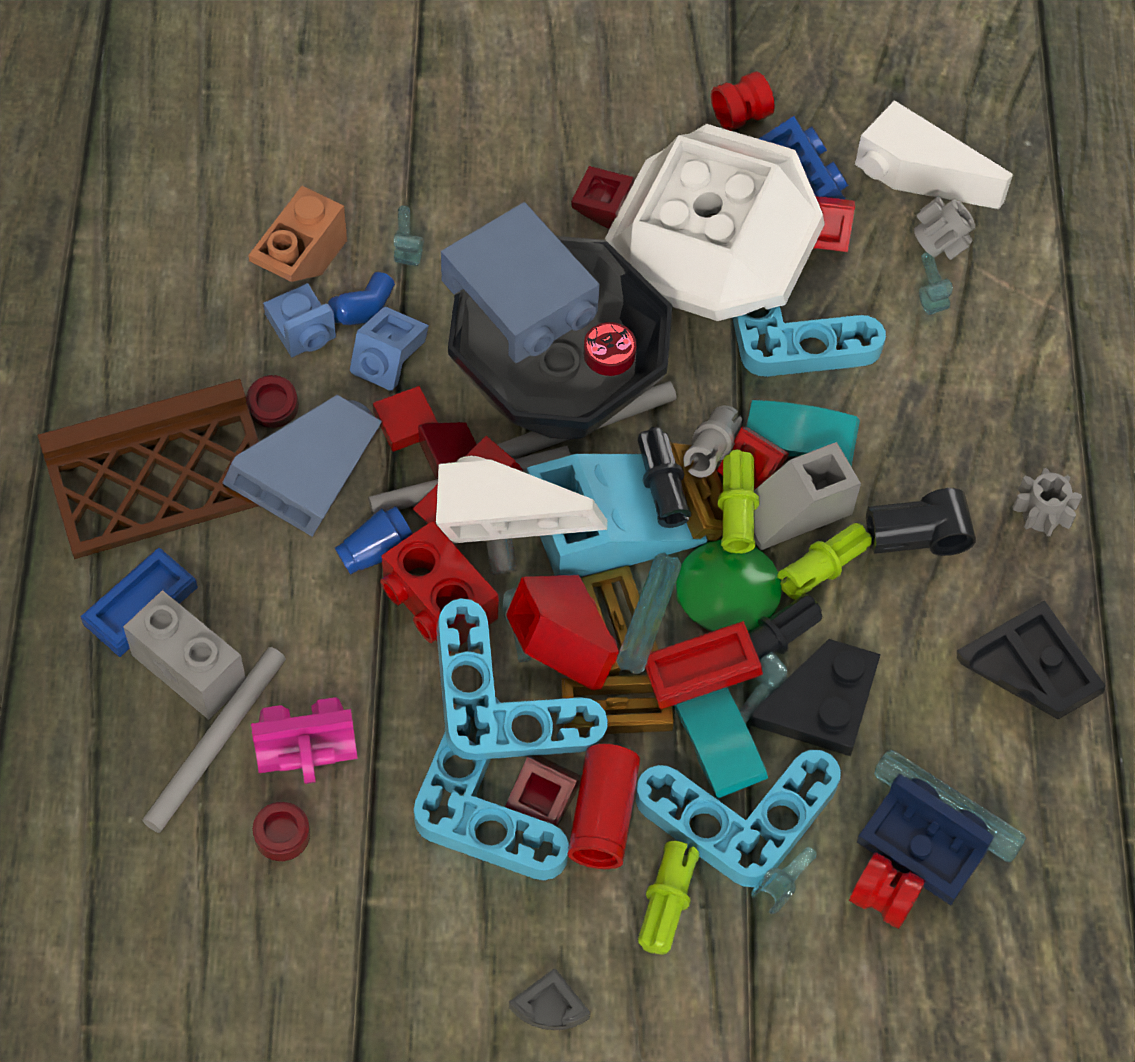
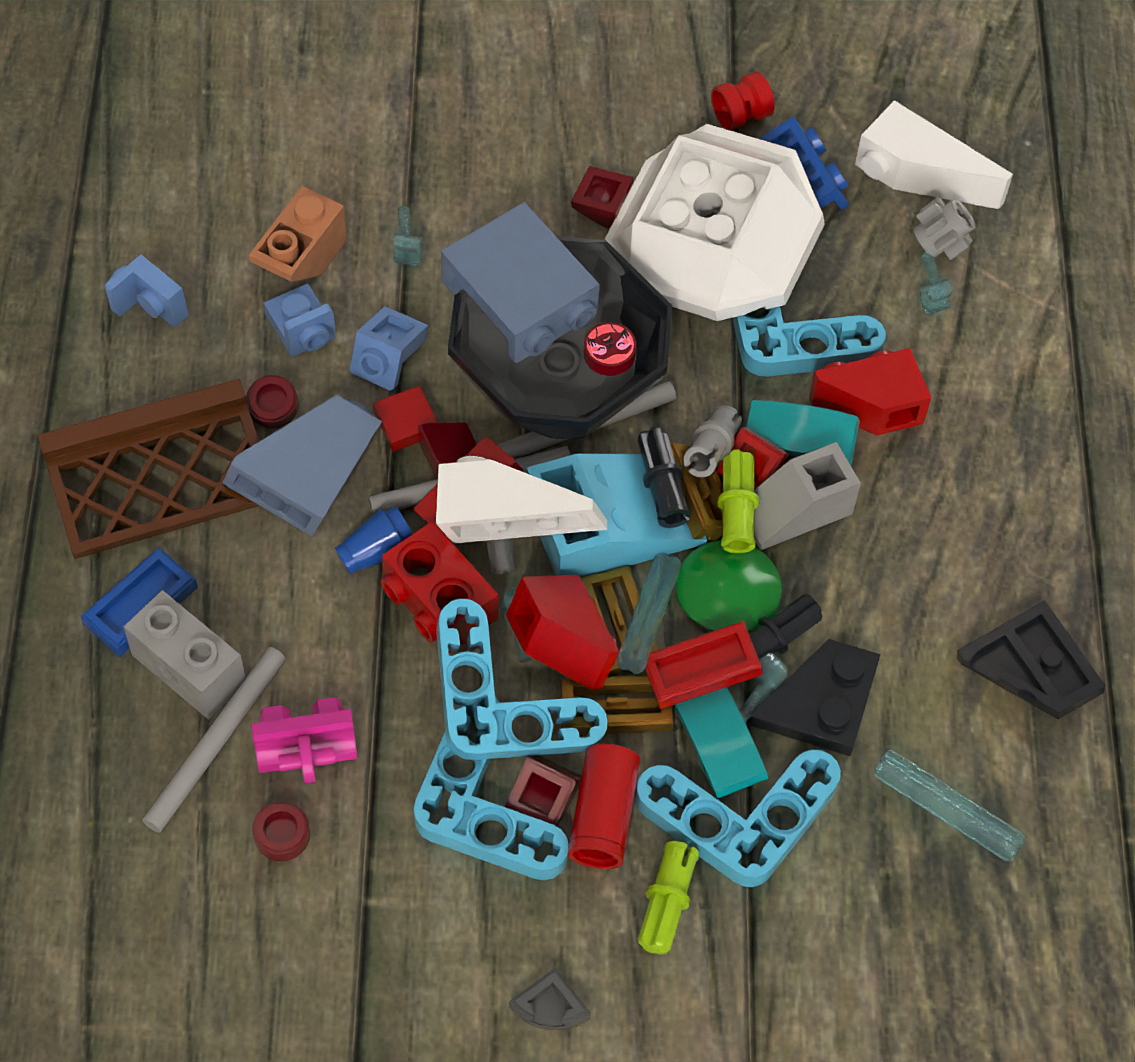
(150, 288): none -> medium blue bracket
(361, 306): blue arm -> none
(781, 882): clear light blue hand -> none
(824, 560): lime axle -> none
(838, 222): tile -> none
(879, 390): none -> red slope
(887, 890): red wheel -> none
(927, 837): dark blue bracket -> none
(934, 522): black piece -> none
(1047, 502): light grey gear -> none

